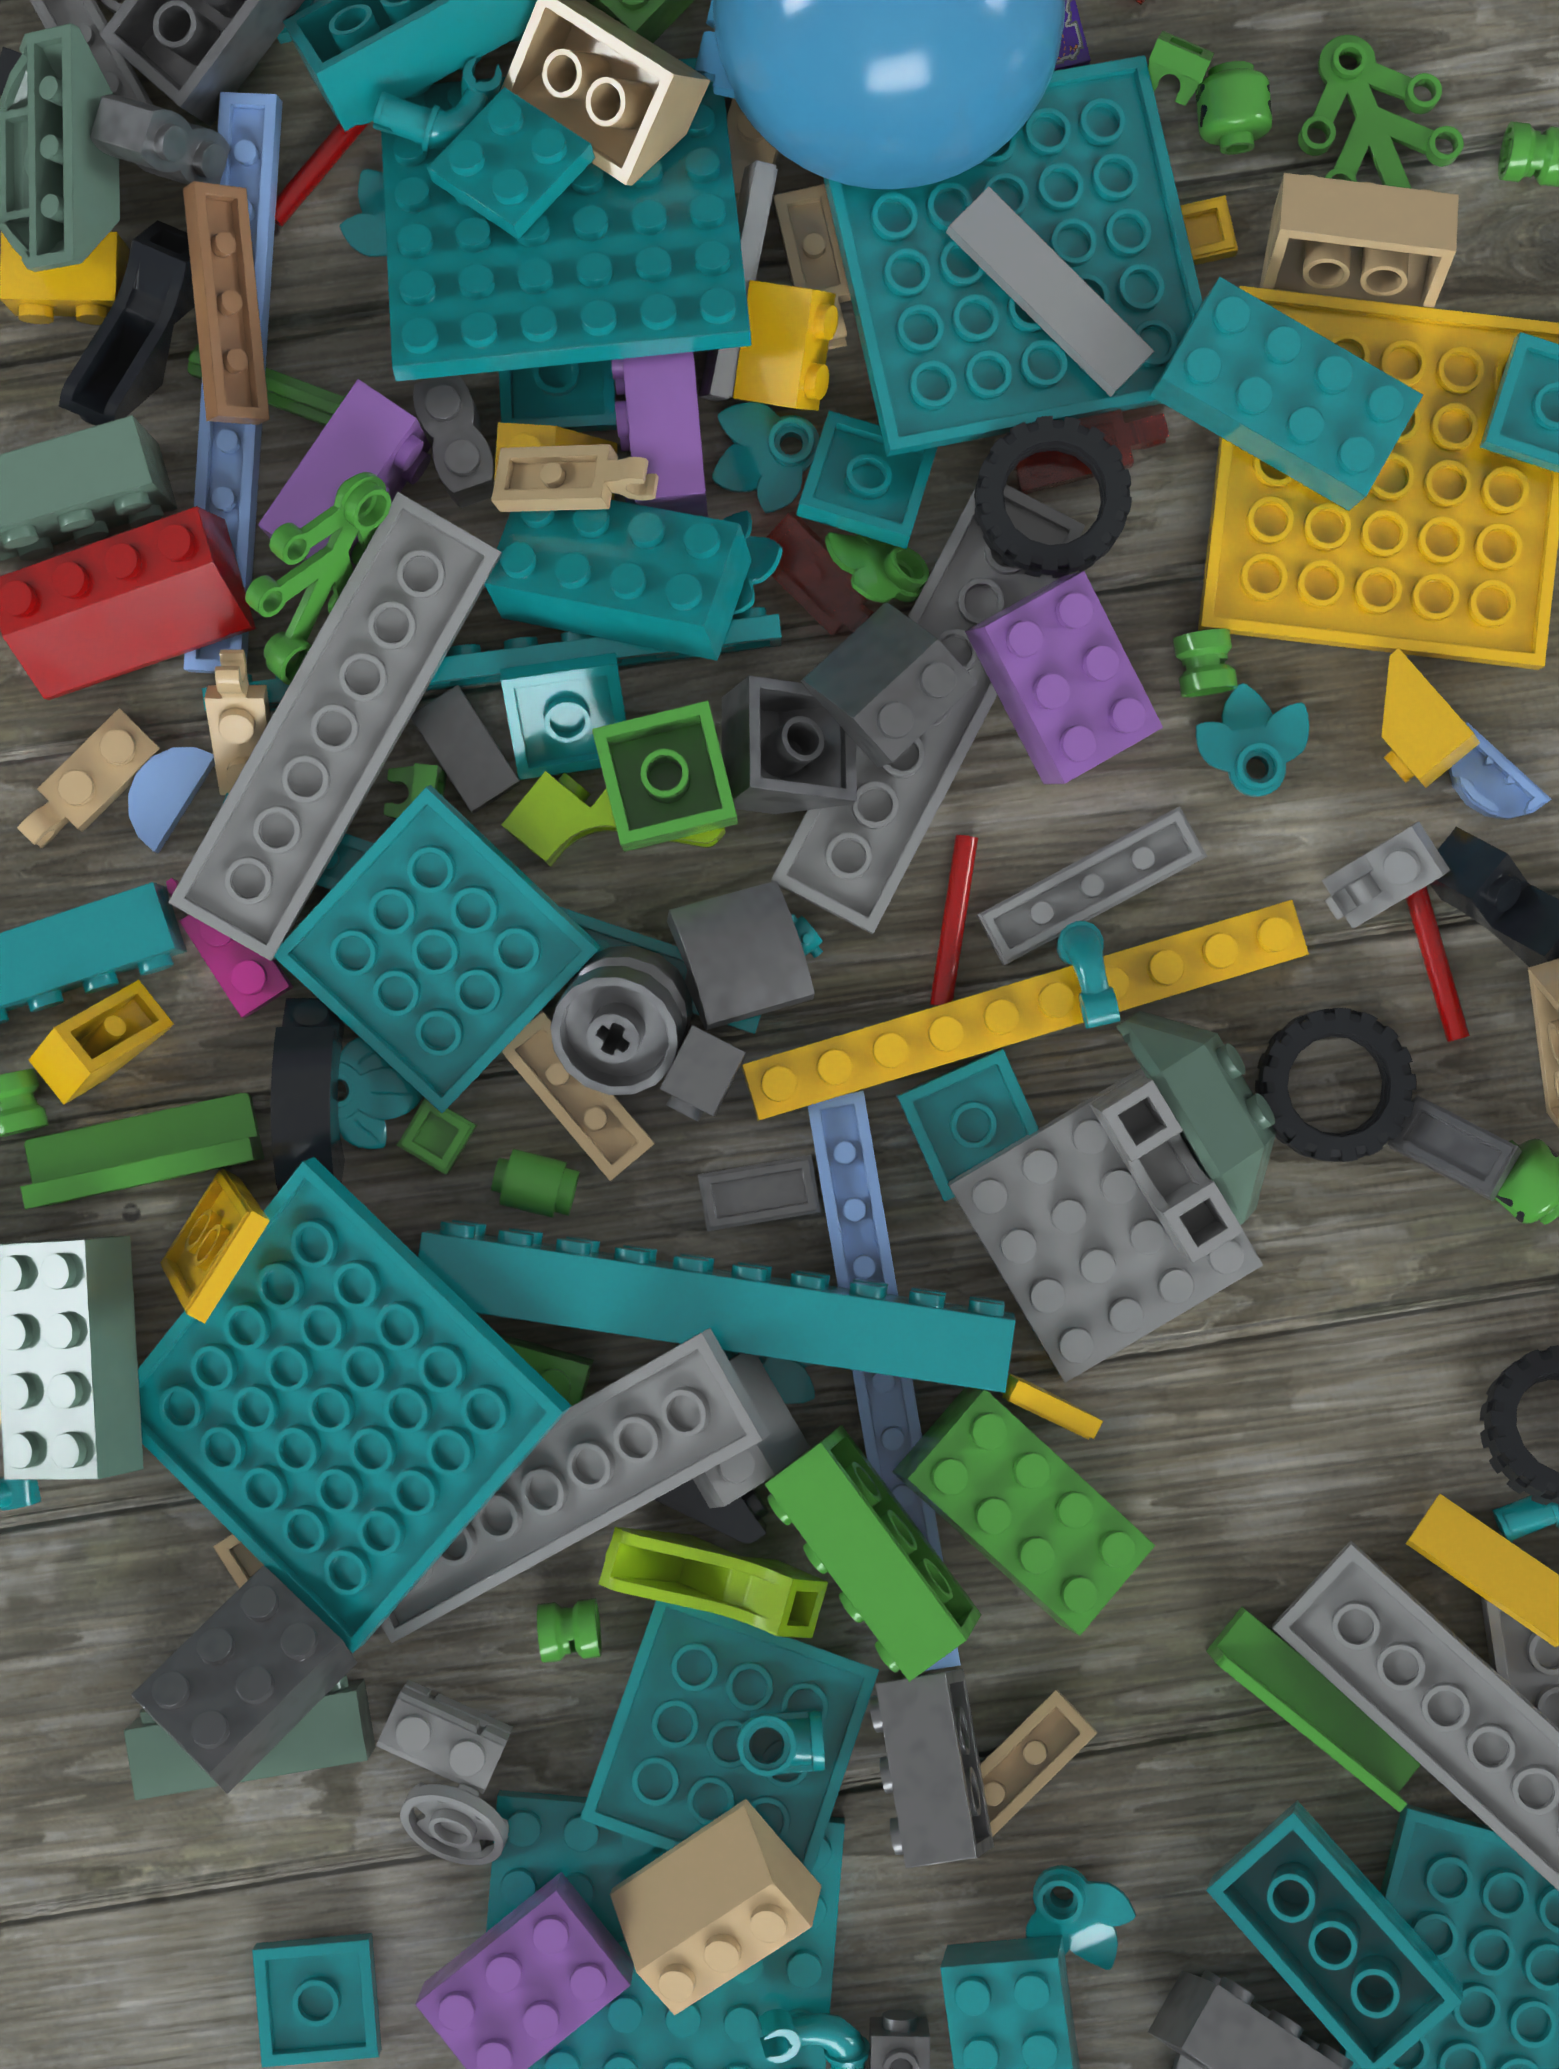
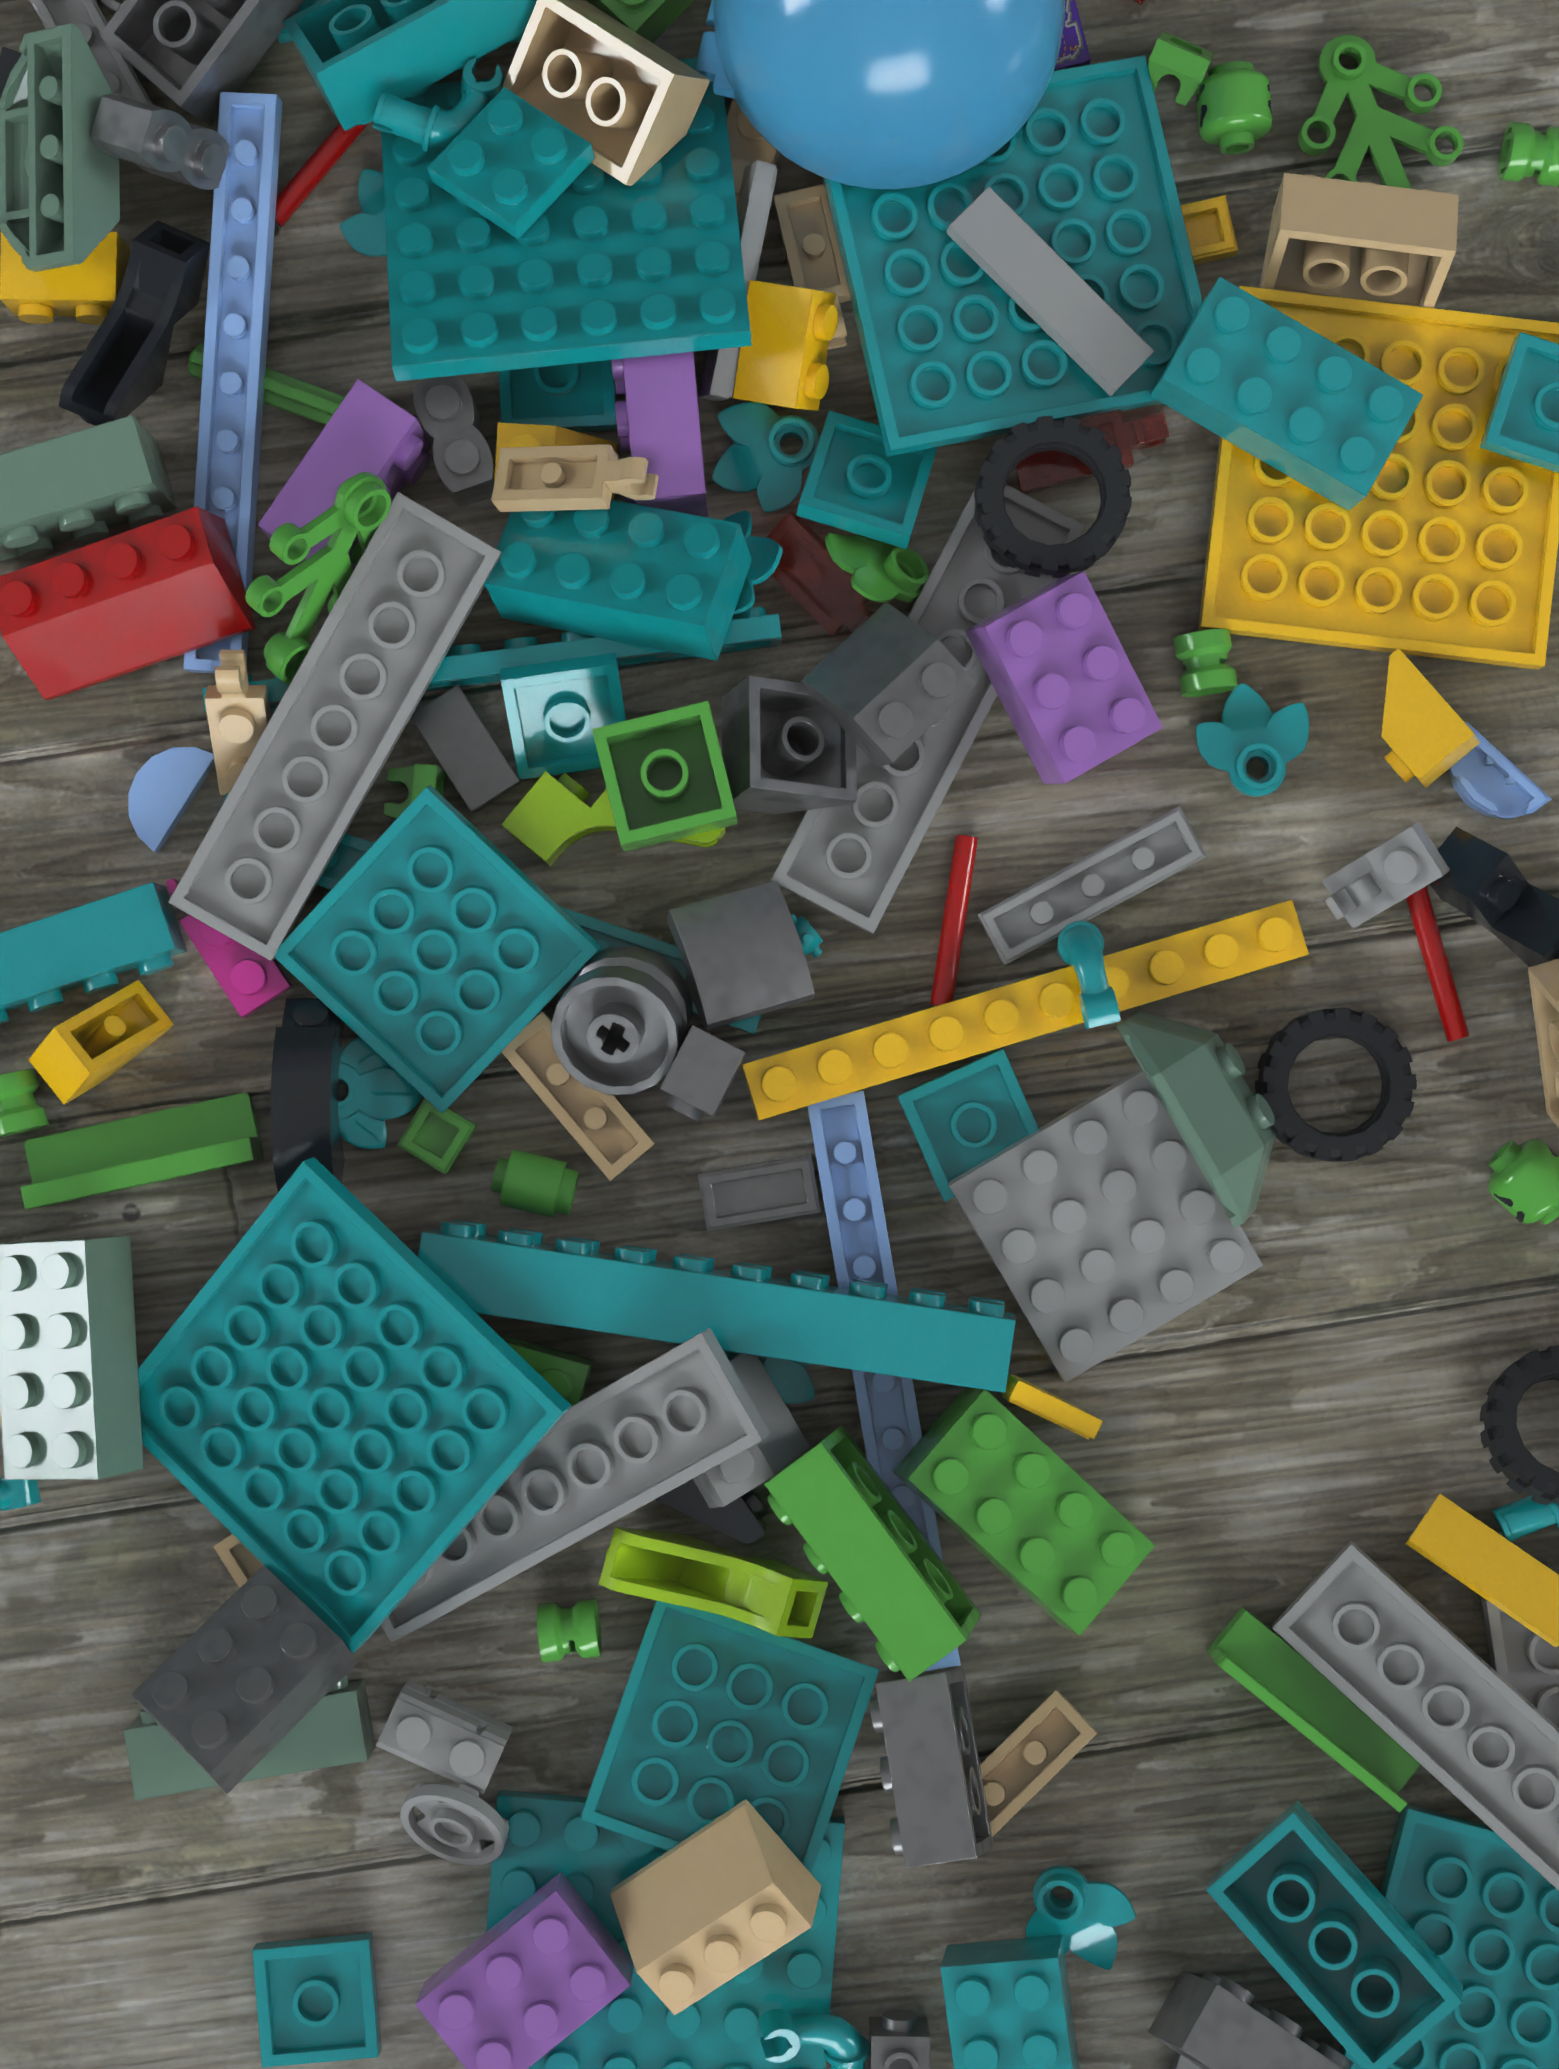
(90, 778): tan plate -> none
(213, 1244): yellow tile -> none
(226, 303): medium nougat plate -> none
(801, 1743): teal piece -> none
(1164, 1169): light grey arch -> none
(1456, 1148): flat silver tile -> none

